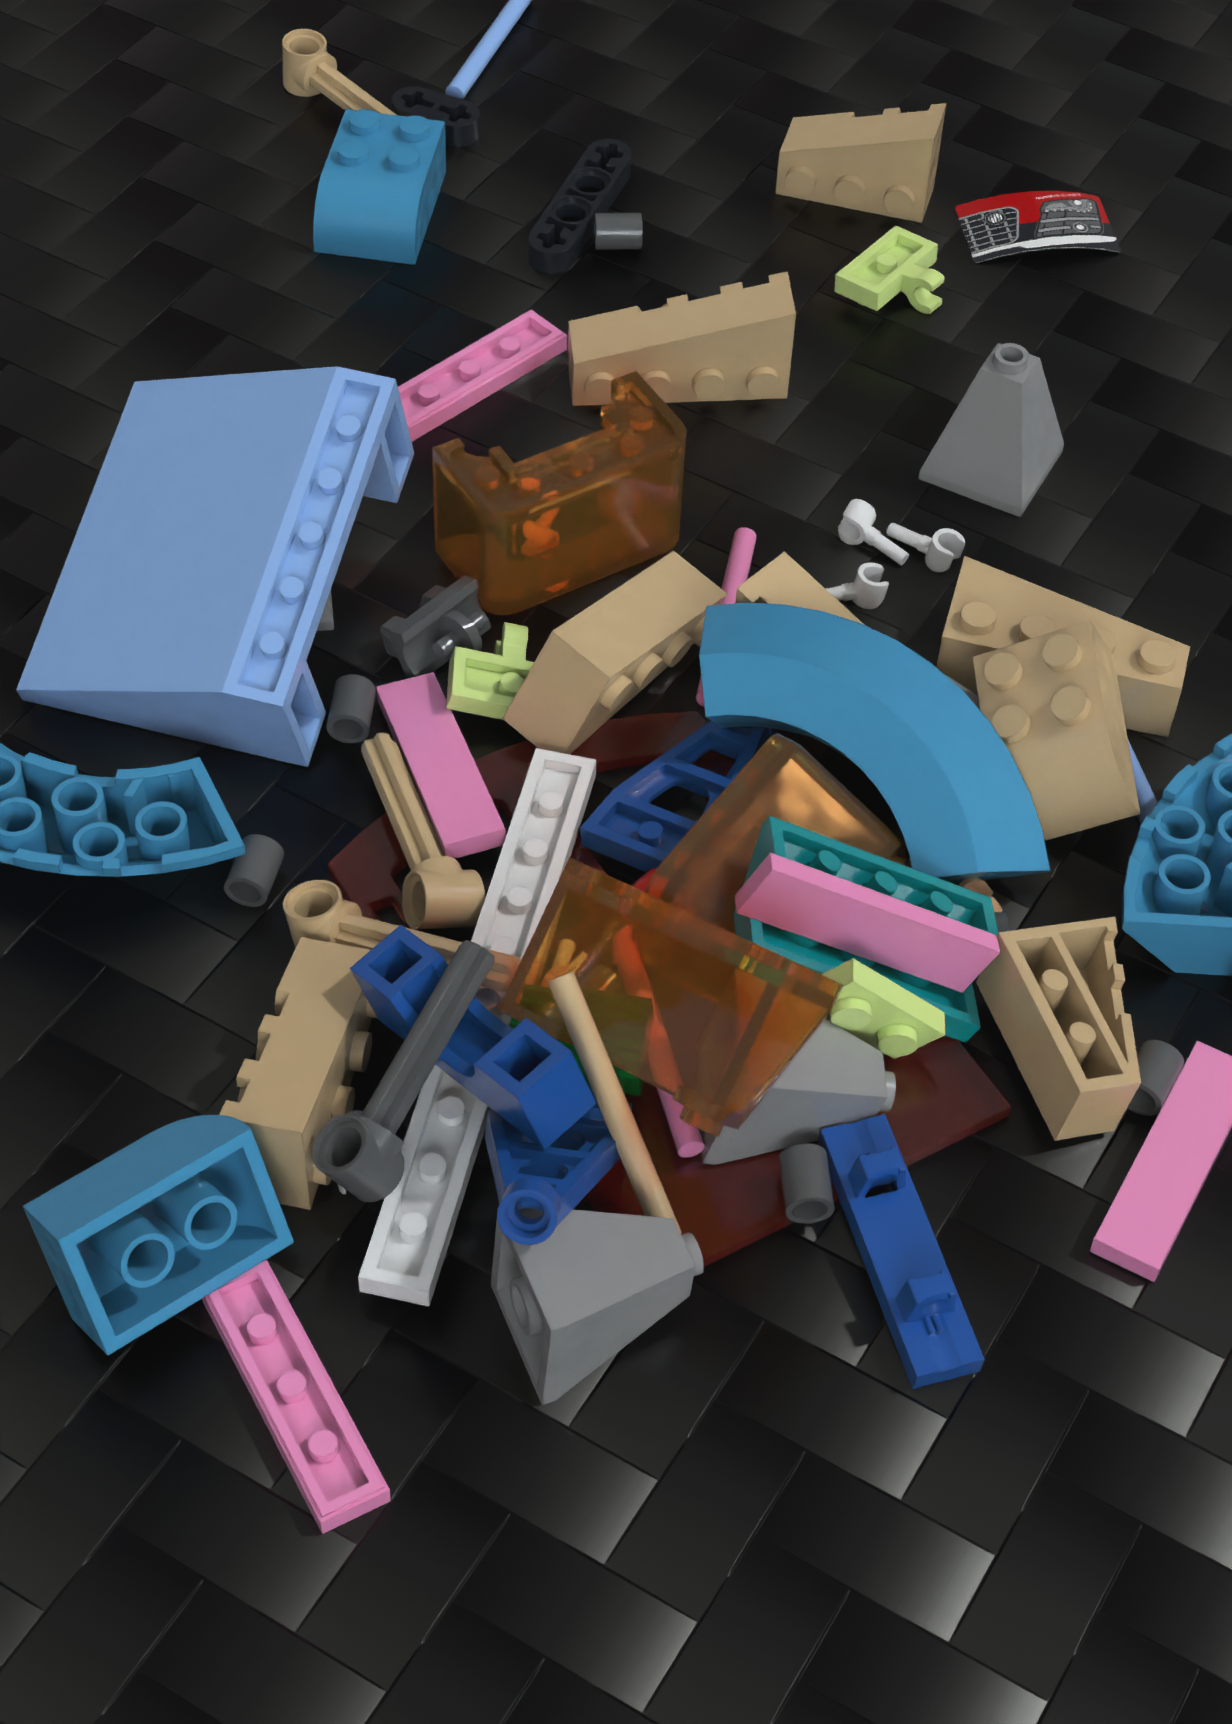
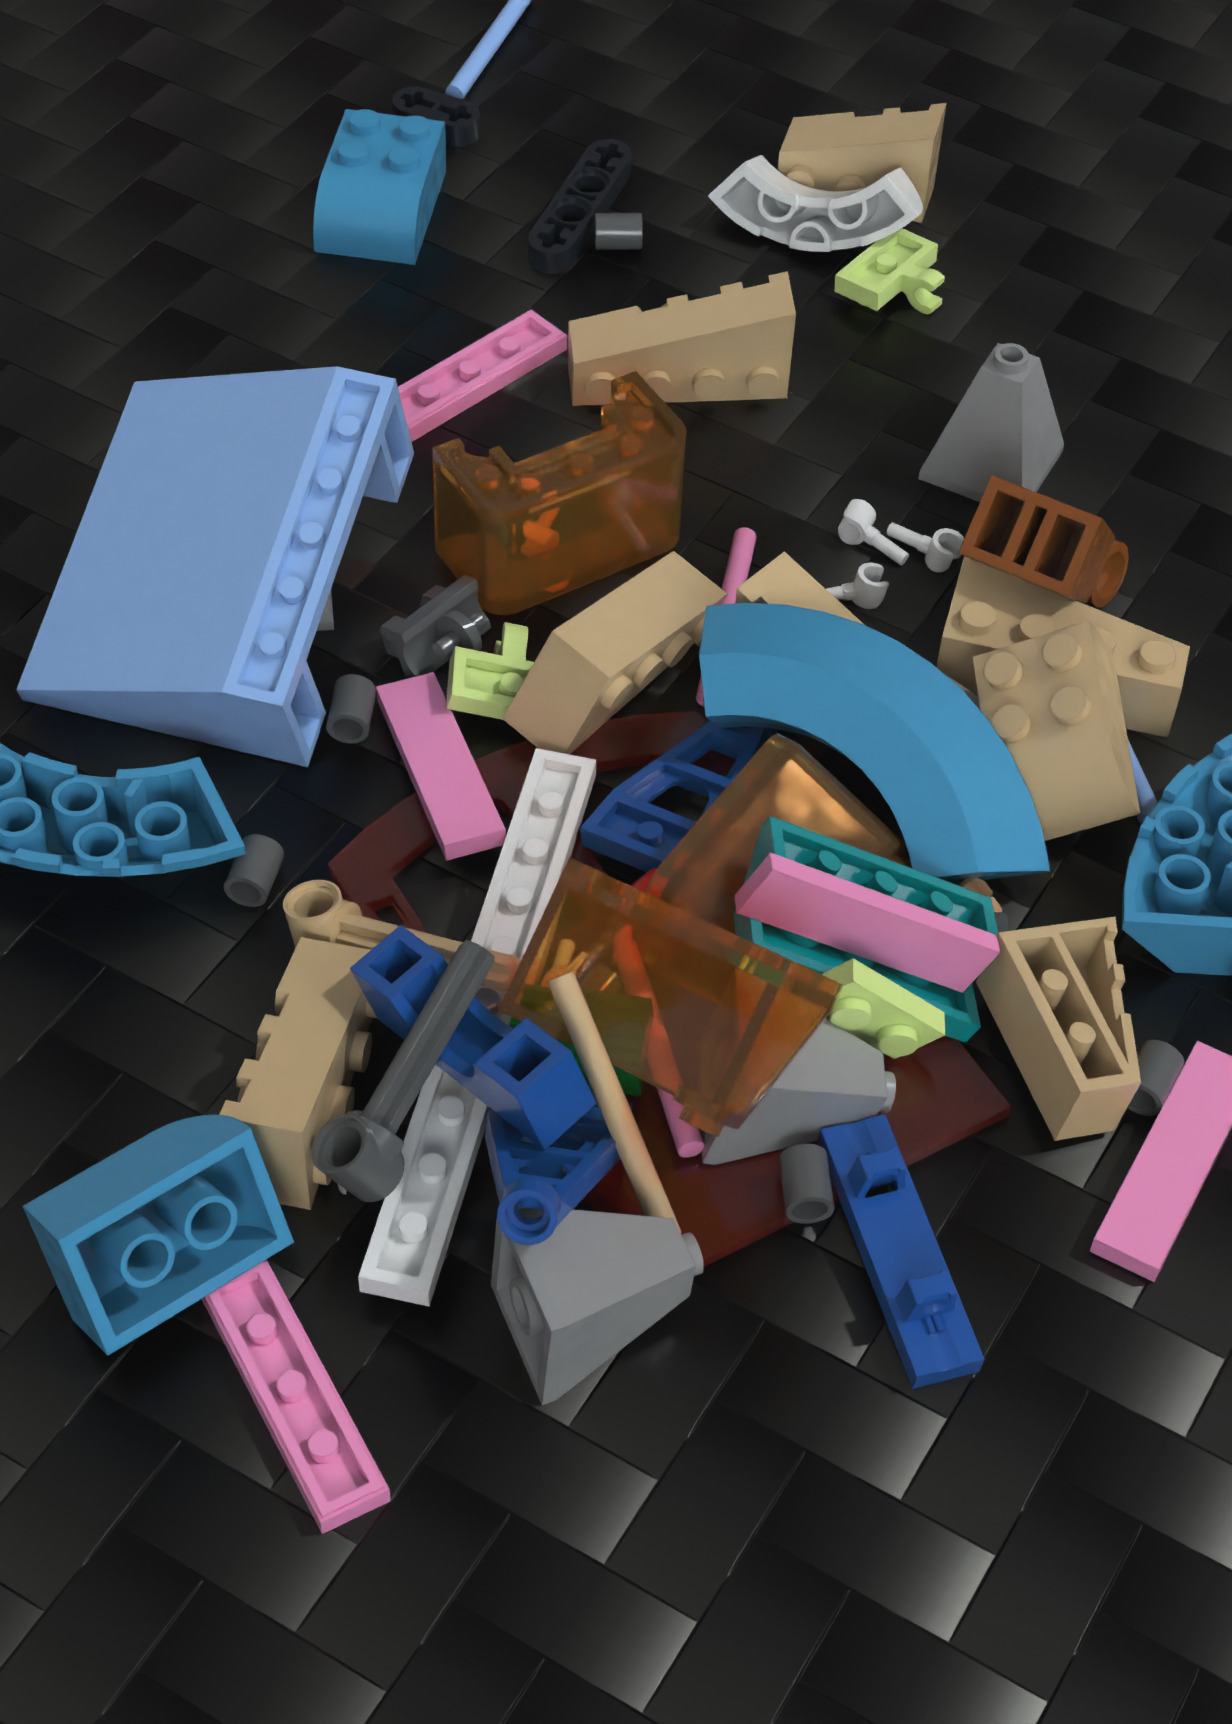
(312, 71): tan axle -> none
(436, 888): tan axle -> none
(813, 218): none -> white brick
(1035, 222): sticker -> none
(1046, 543): none -> dark orange piece

